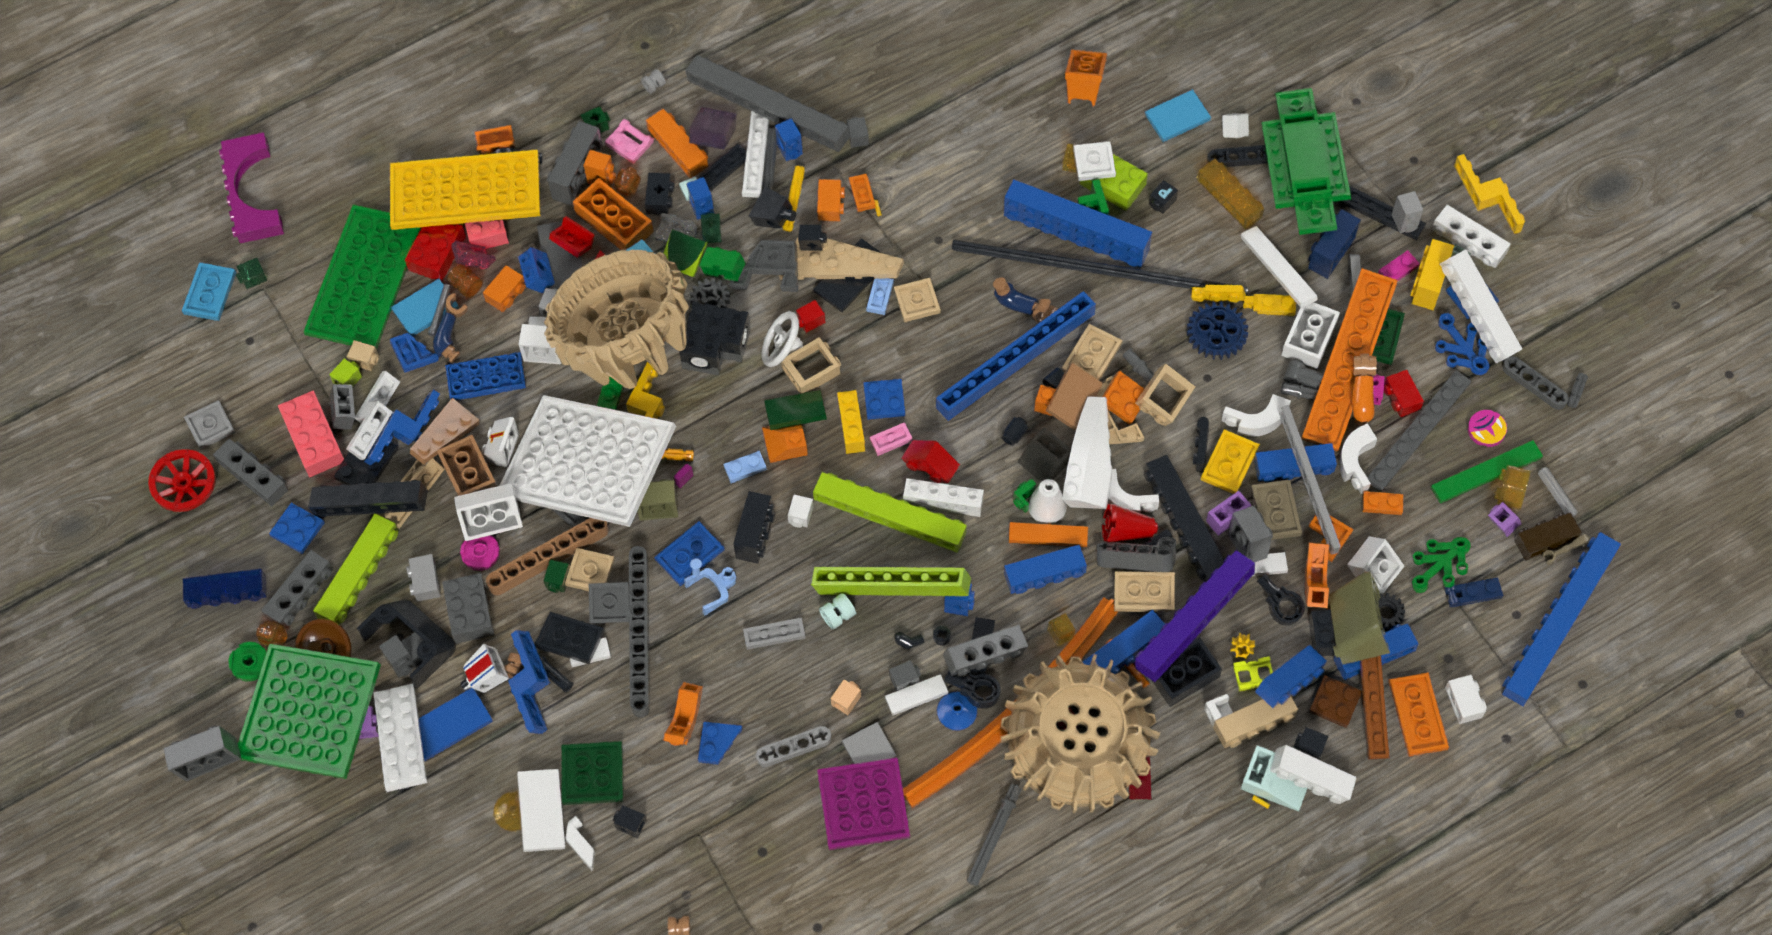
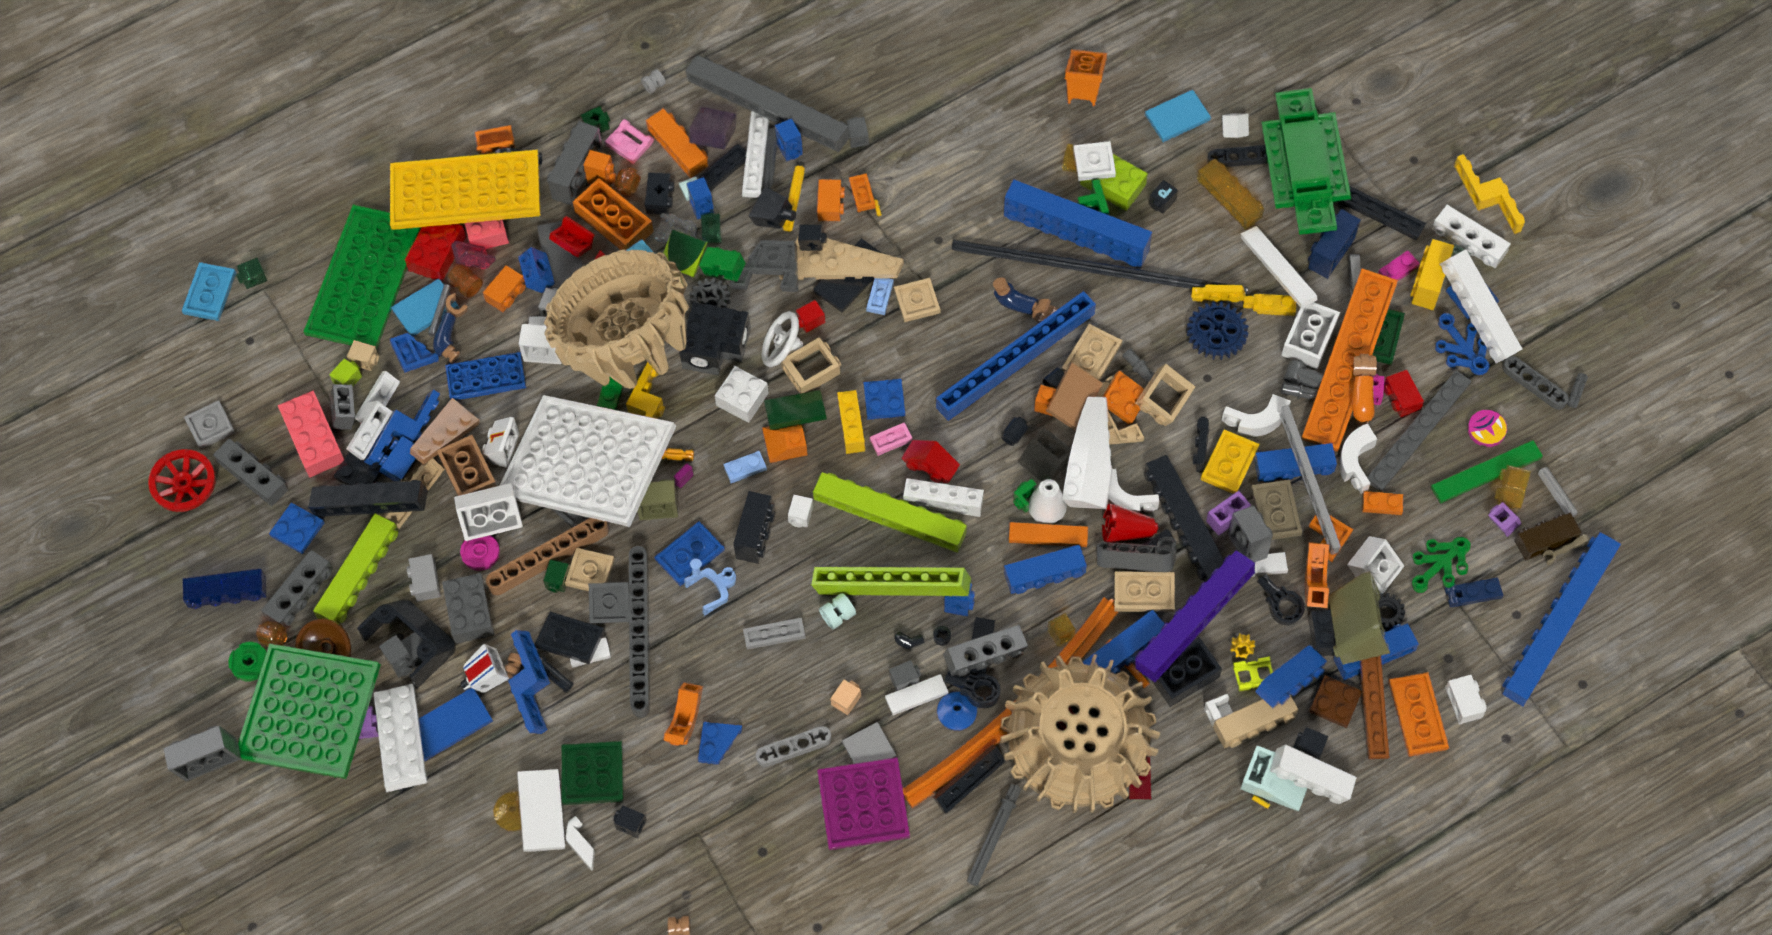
(238, 157): magenta arch -> none
(399, 460): none -> blue brick
(741, 394): none -> white brick
(969, 779): none -> black plate
(1407, 212): light grey brick -> none

